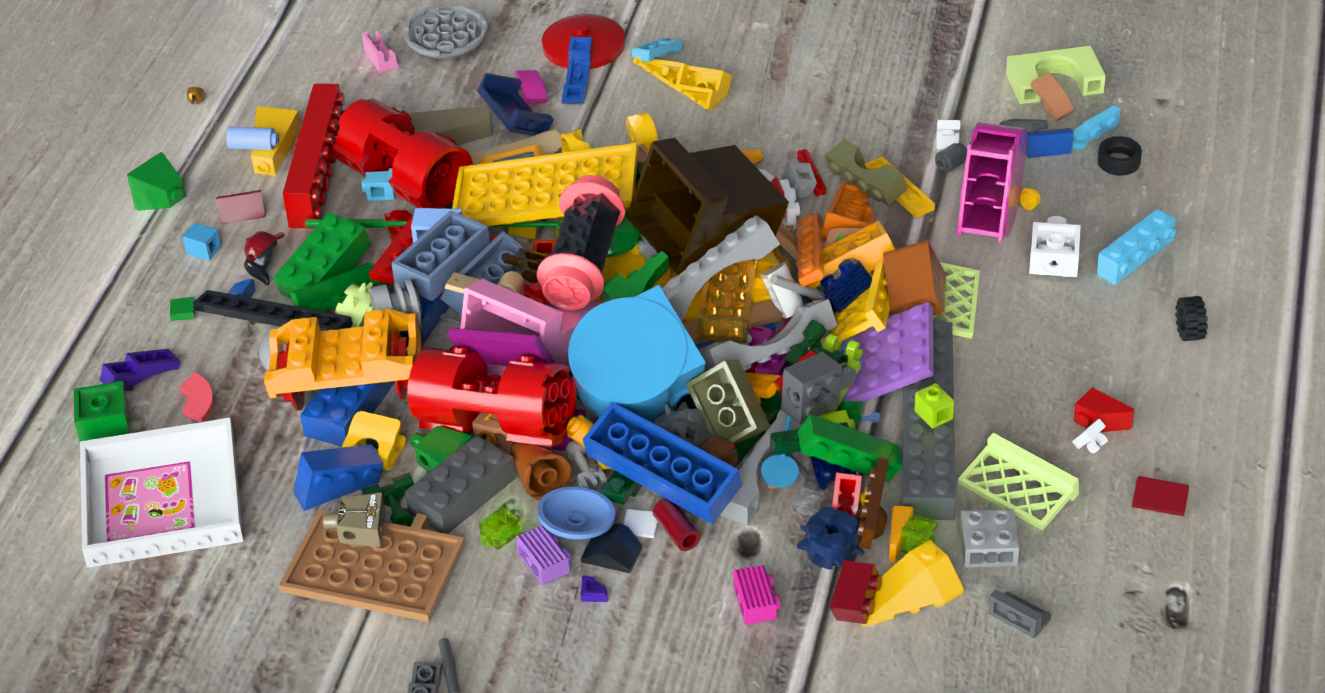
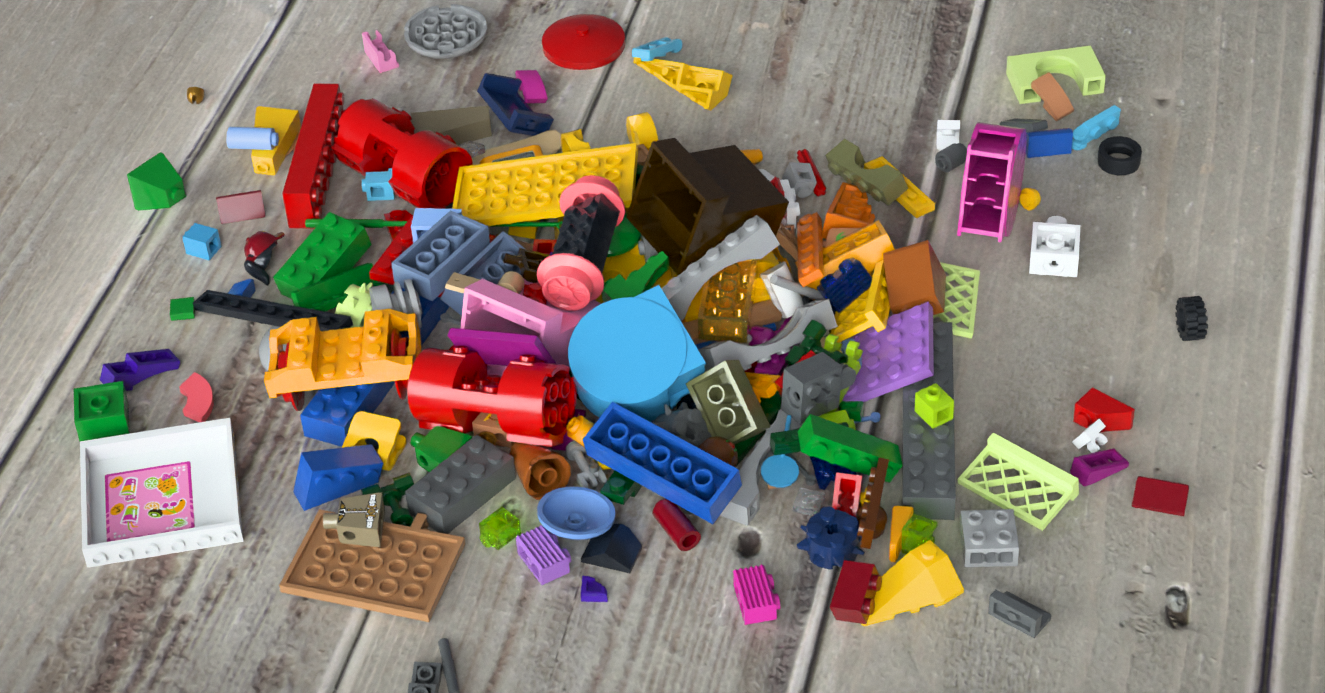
(473, 148): none -> clear tile
(578, 70): blue slope -> none
(641, 523): white piece -> none
(1096, 466): none -> magenta slope
(1136, 246): medium azure brick -> none

